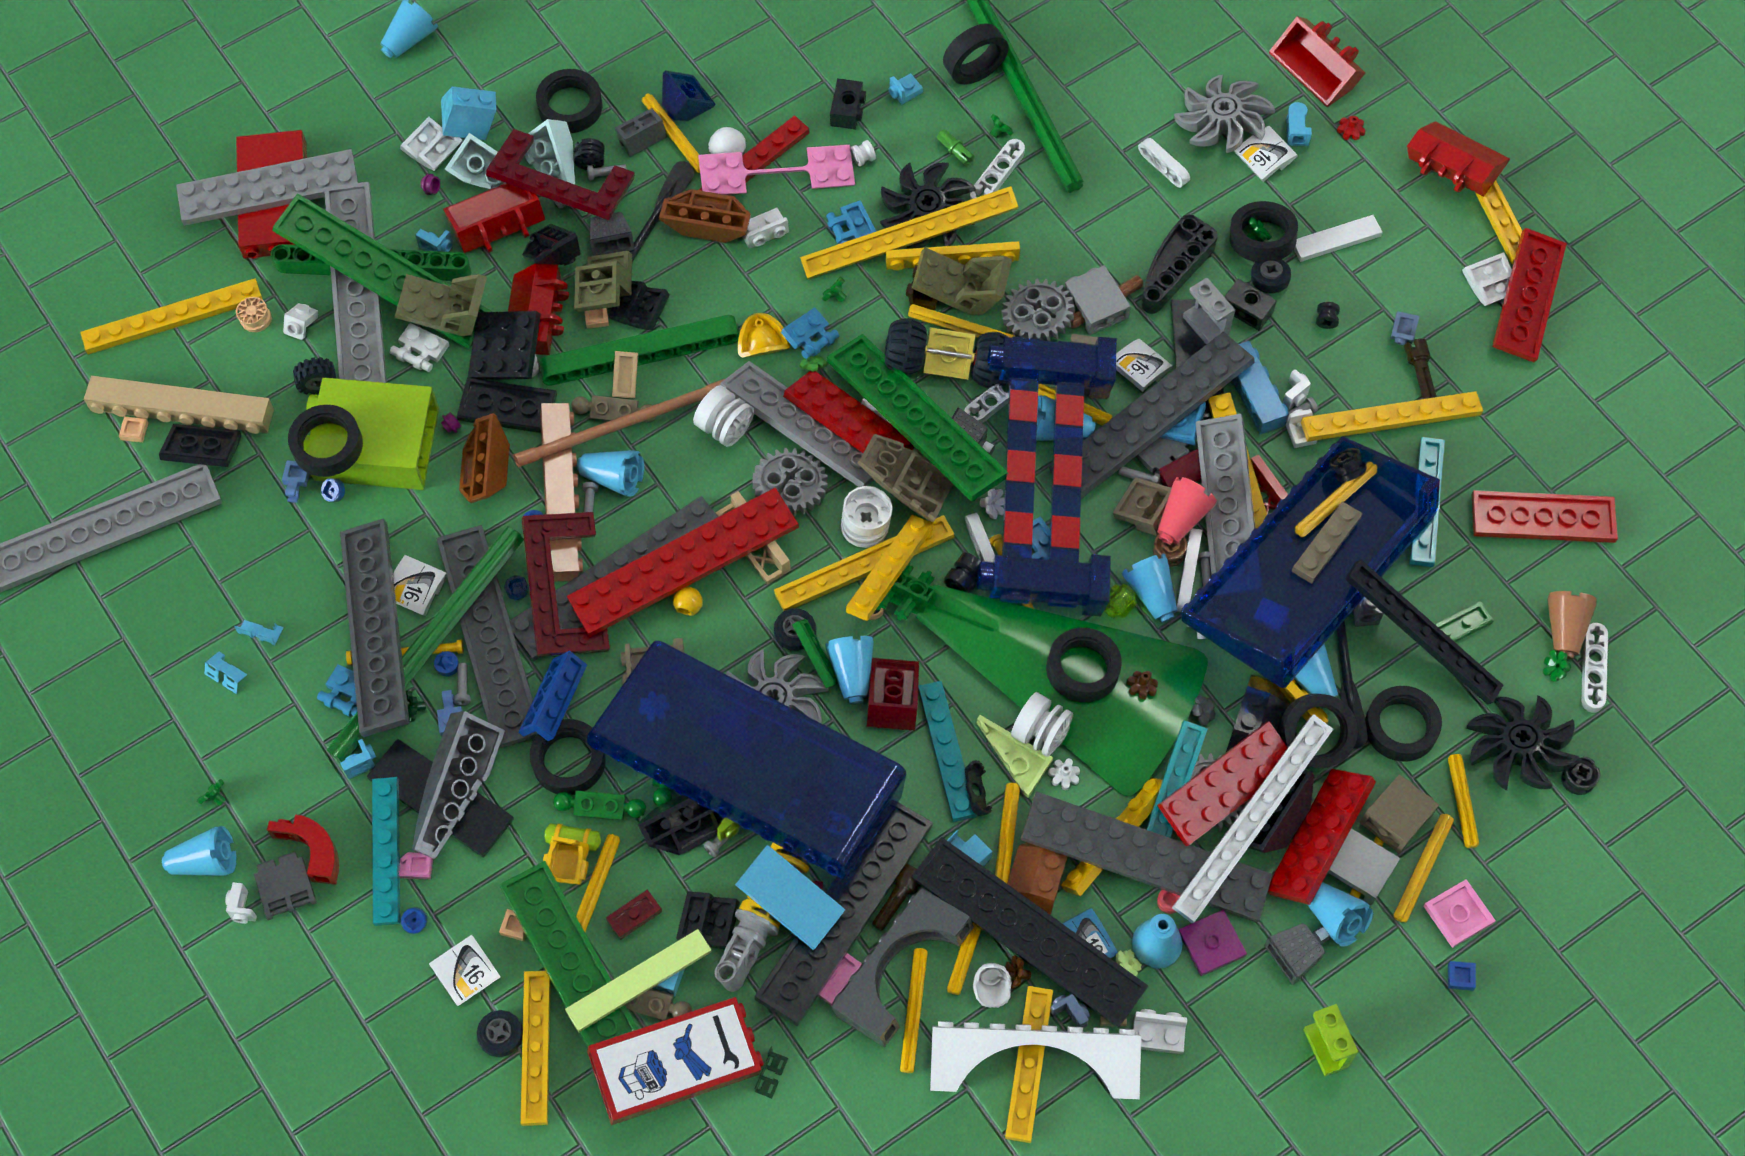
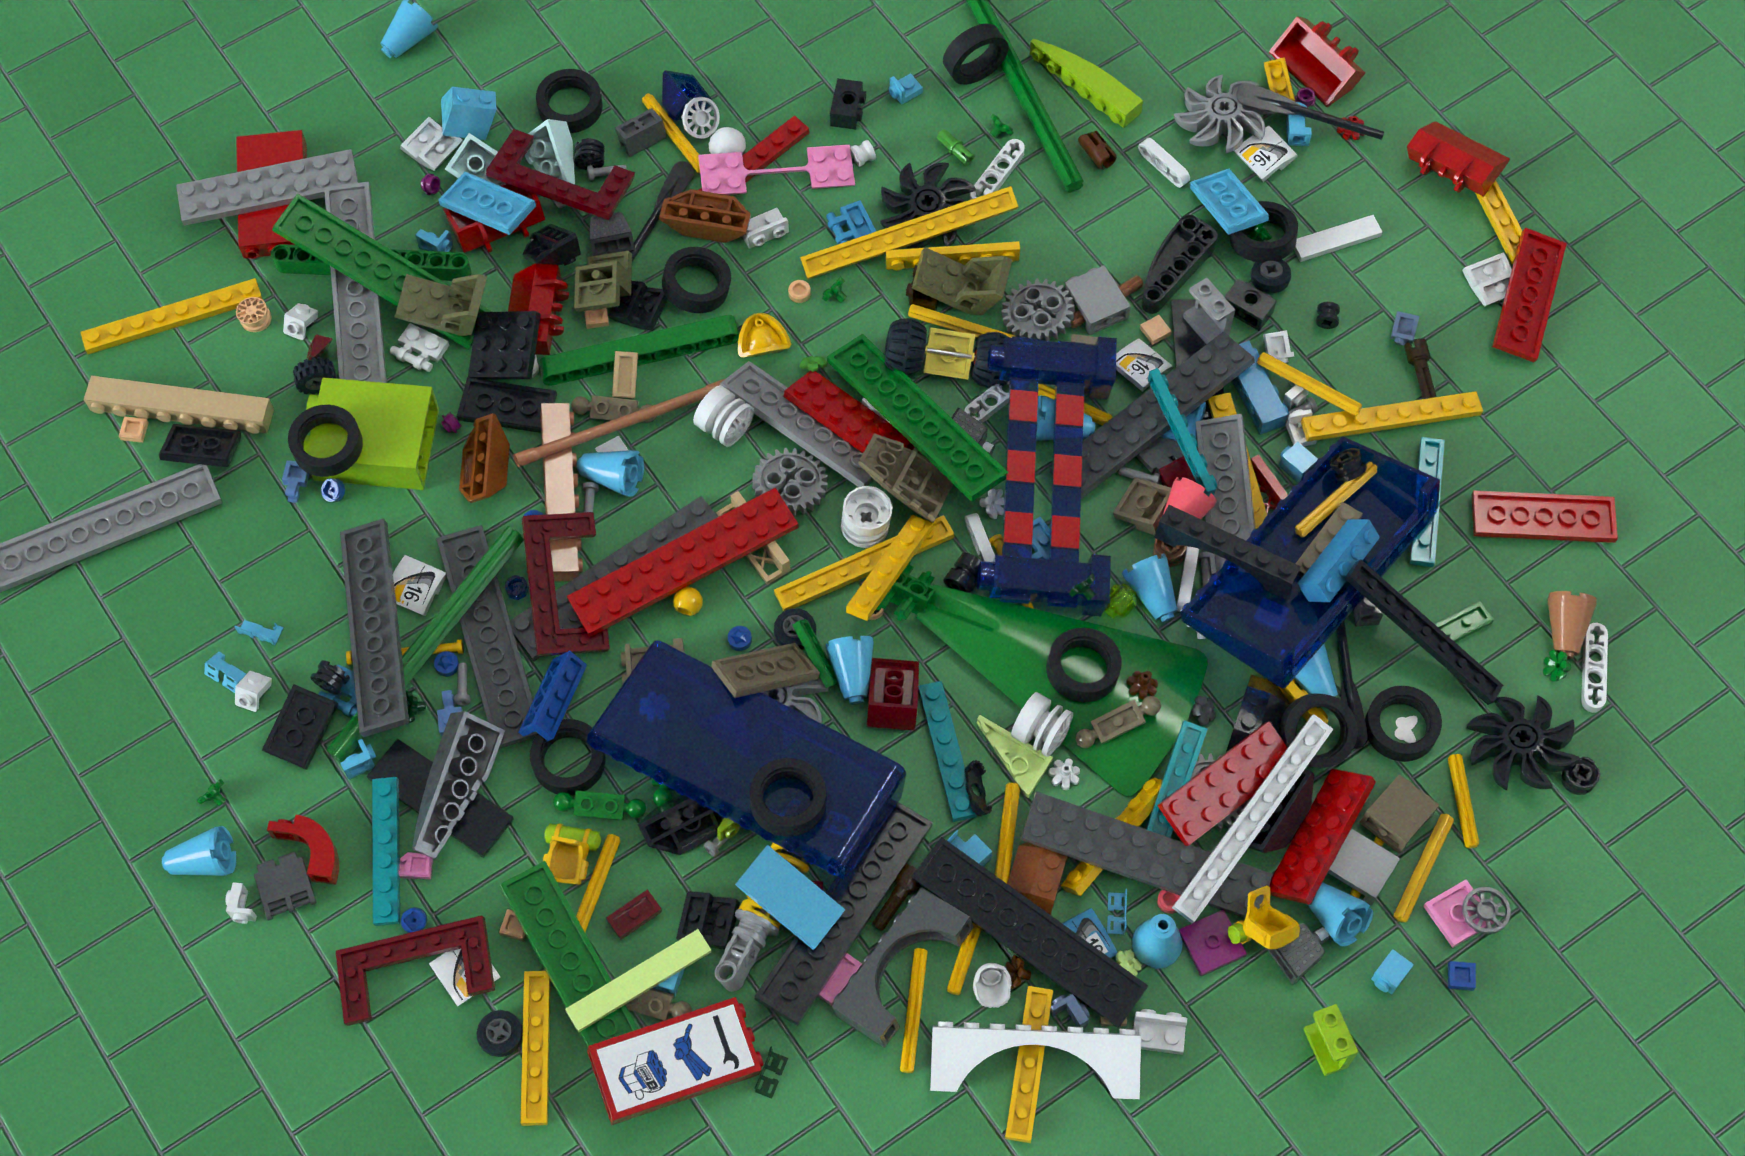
(251, 689): none -> white bracket
(300, 726): none -> black tile
(318, 346): none -> dark red slope
(329, 677): none -> black wheel
(464, 934): none -> dark red plate
(487, 203): none -> medium azure tile
(614, 444): none -> white sticker
(700, 117): none -> white wheel
(702, 258): none -> black tyre
(739, 638): none -> blue tile
(765, 670): none -> dark tan tile
(788, 769): none -> black tyre
(799, 291): none -> light nougat tile
(805, 328): dark azure plate -> none
(1084, 587): none -> dark green plant
(1090, 82): none -> lime slope
(1097, 149): none -> reddish brown arm
(1117, 906): none -> medium azure piece
(1118, 721): none -> dark tan plate
(1155, 329): none -> light nougat tile
(1178, 425): none -> teal plate
(1187, 530): none -> black arch
(1229, 201): none -> medium azure tile
(1264, 924): none -> yellow piece
(1273, 102): none -> black piece
(1278, 77): none -> yellow tile
(1278, 345): none -> white bracket
(1297, 461): none -> medium azure brick
(1306, 93): none -> magenta plate
(1309, 384): none -> yellow axle
(1334, 563): none -> dark azure brick
(1391, 972): none -> medium azure brick
(1404, 728): none -> white sticker
(1486, 910): none -> flat silver wheel

